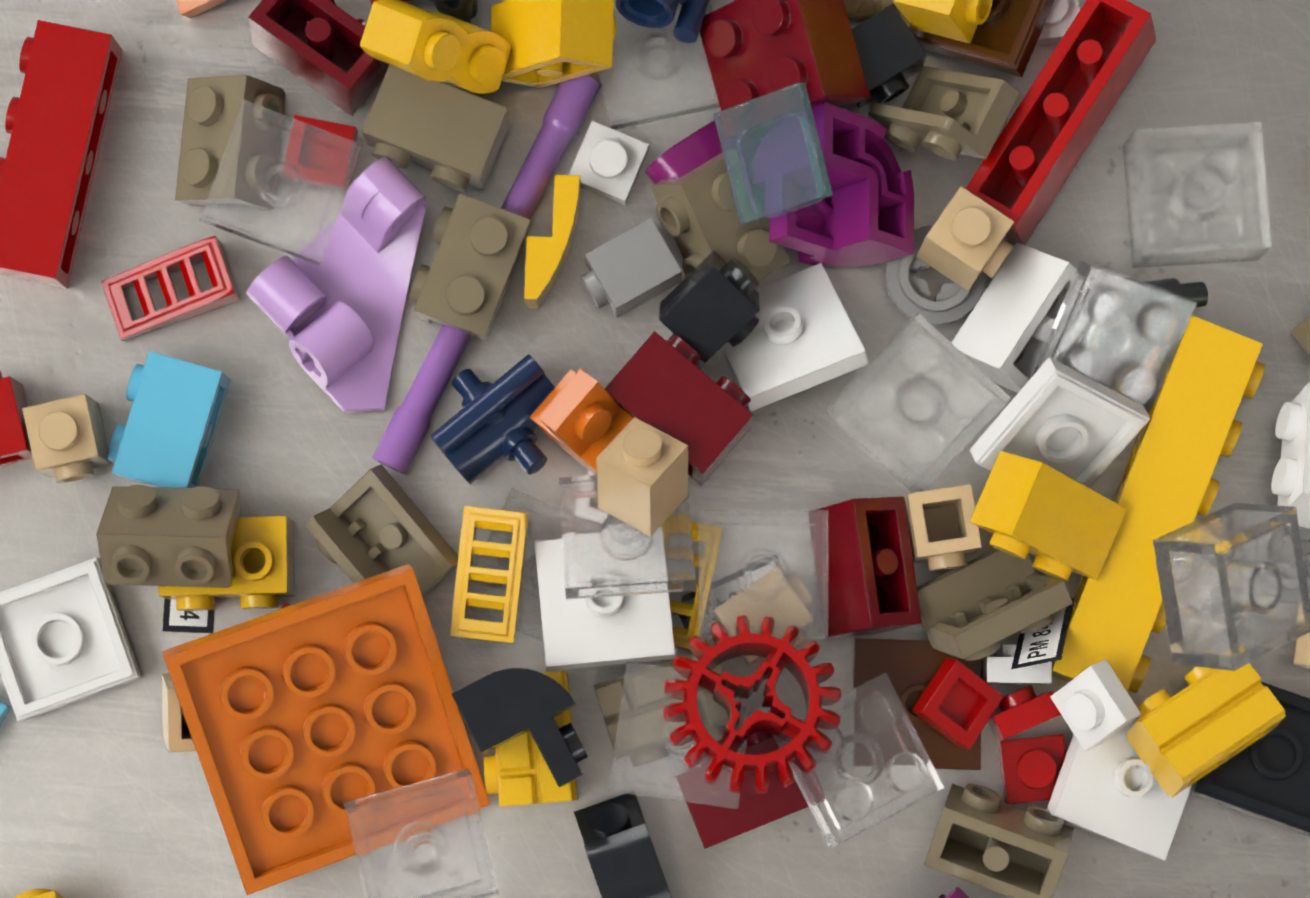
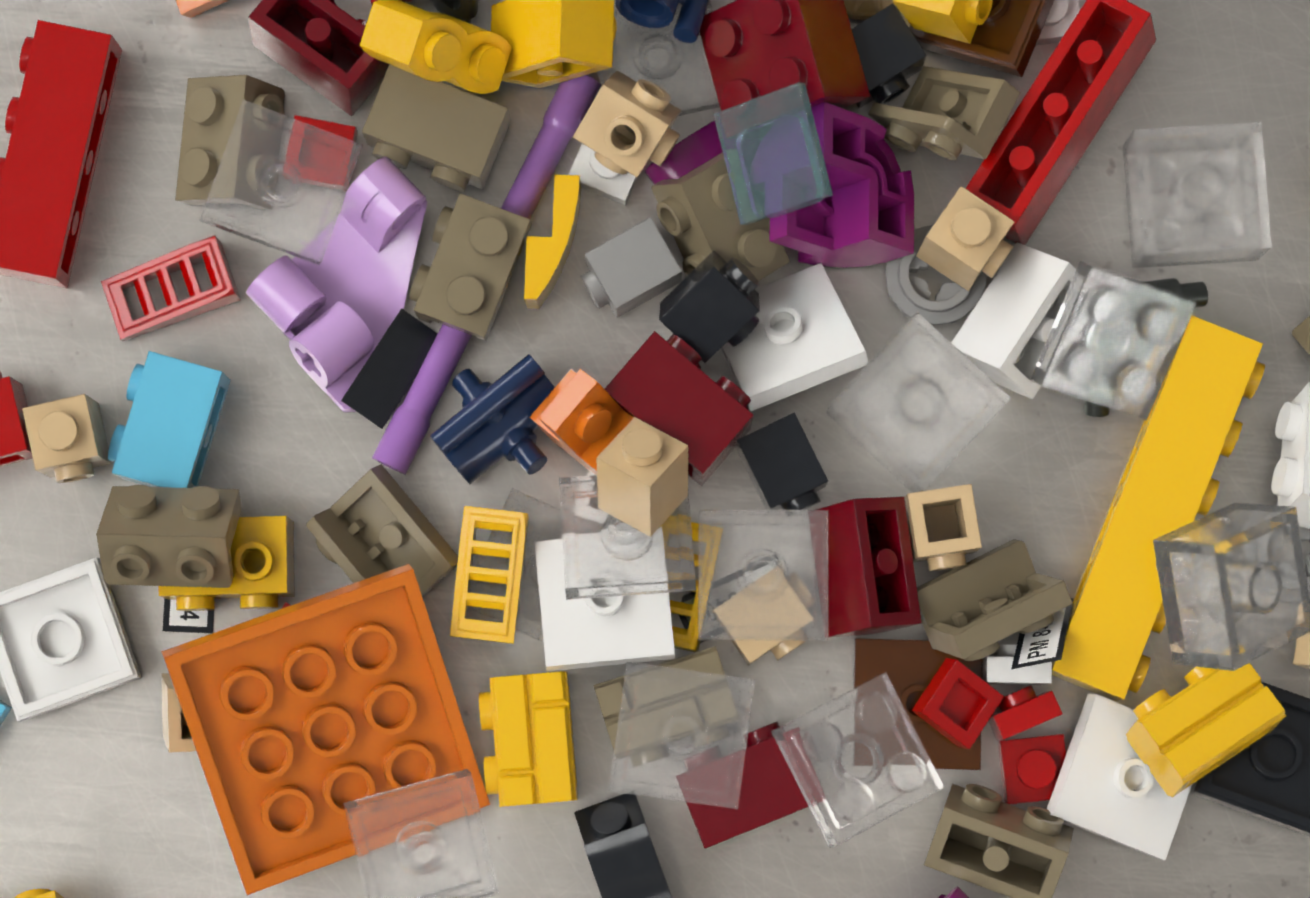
(390, 369): none -> black sticker
(519, 702): black brick -> none
(629, 125): none -> tan brick
(776, 721): red gear -> none
(782, 465): none -> black brick
(1048, 516): yellow brick -> none
(1064, 424): white plate -> none
(1095, 705): white plate -> none

